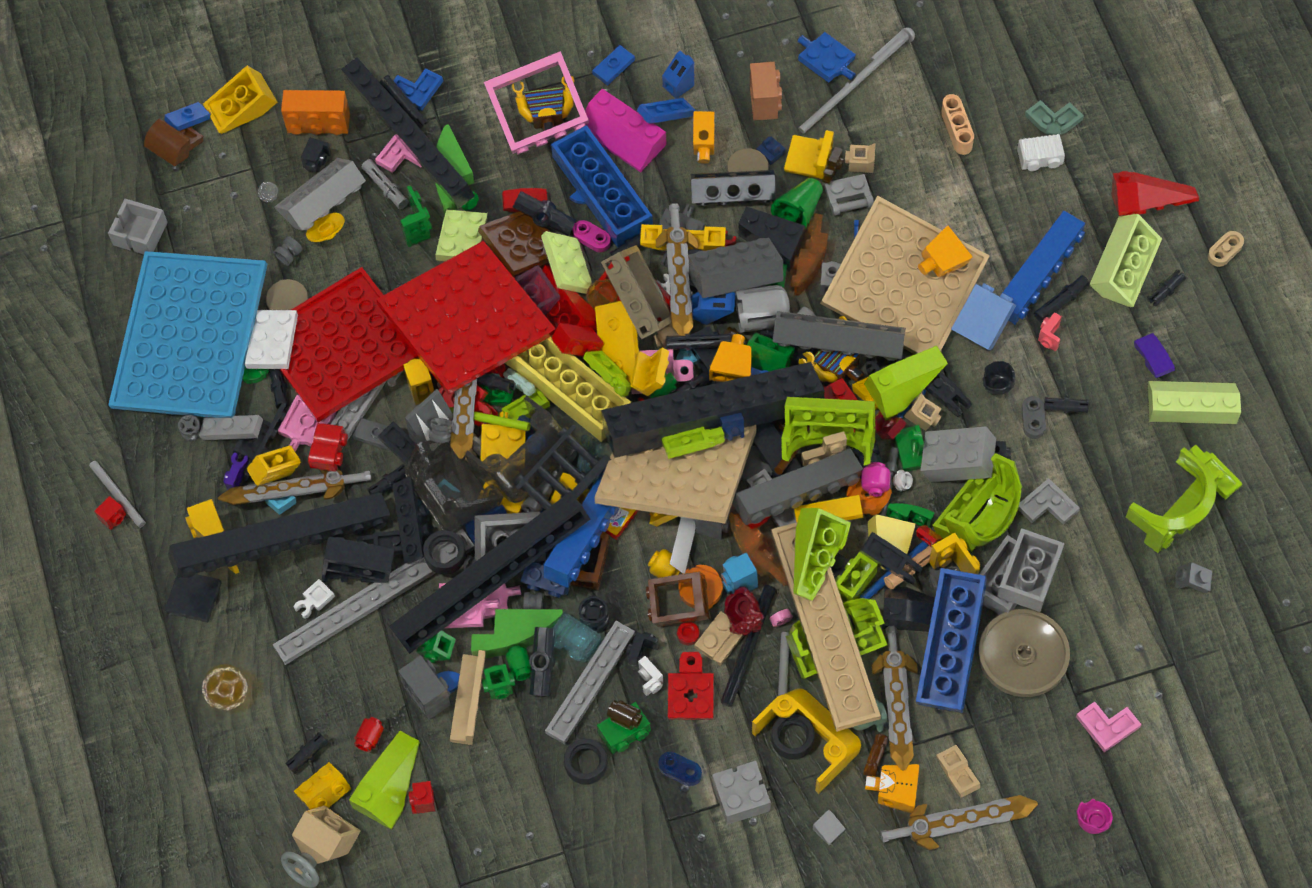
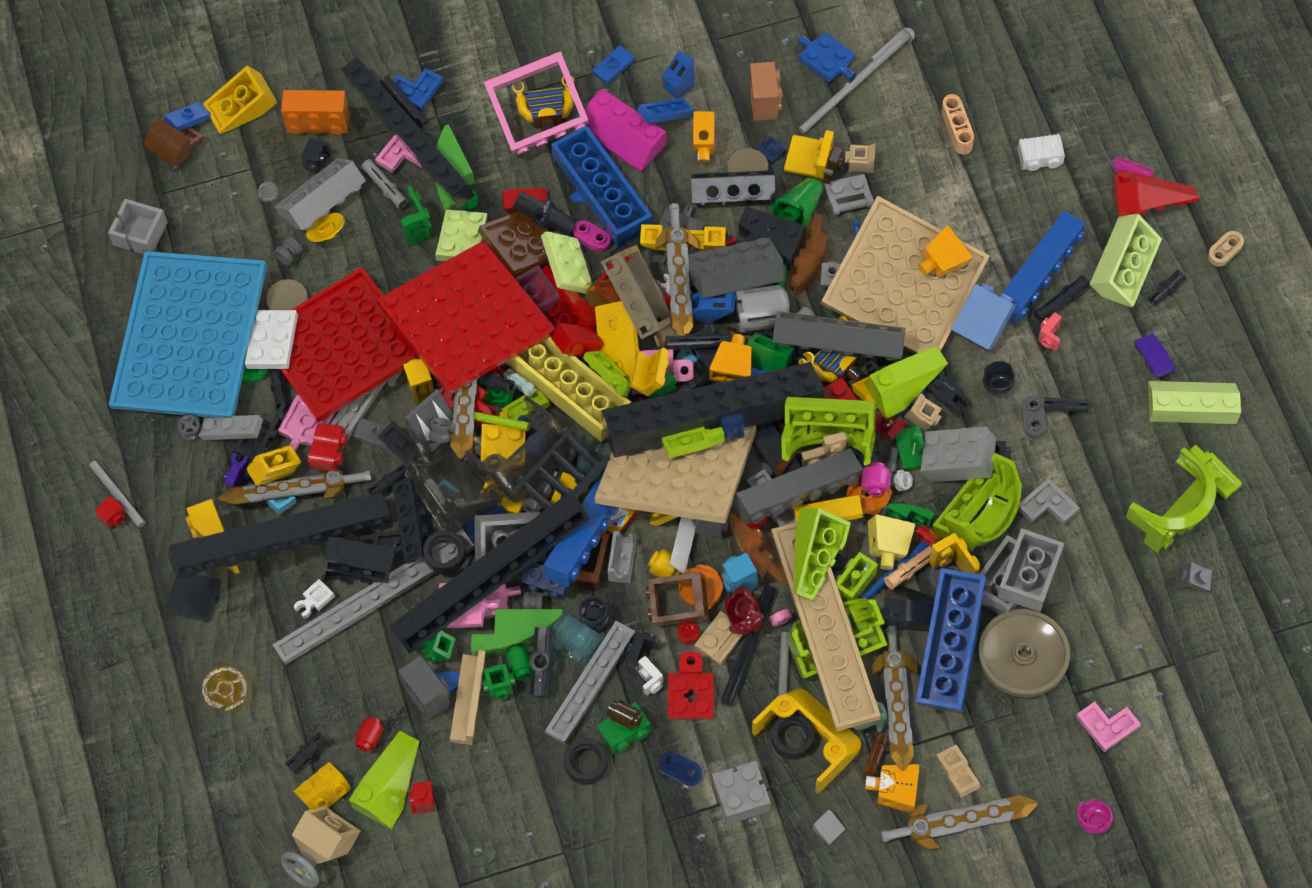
(621, 558): none -> light grey hinge
(889, 557): black hinge -> none
(1051, 122): sand green plate -> none
(1122, 164): none -> dark pink plate

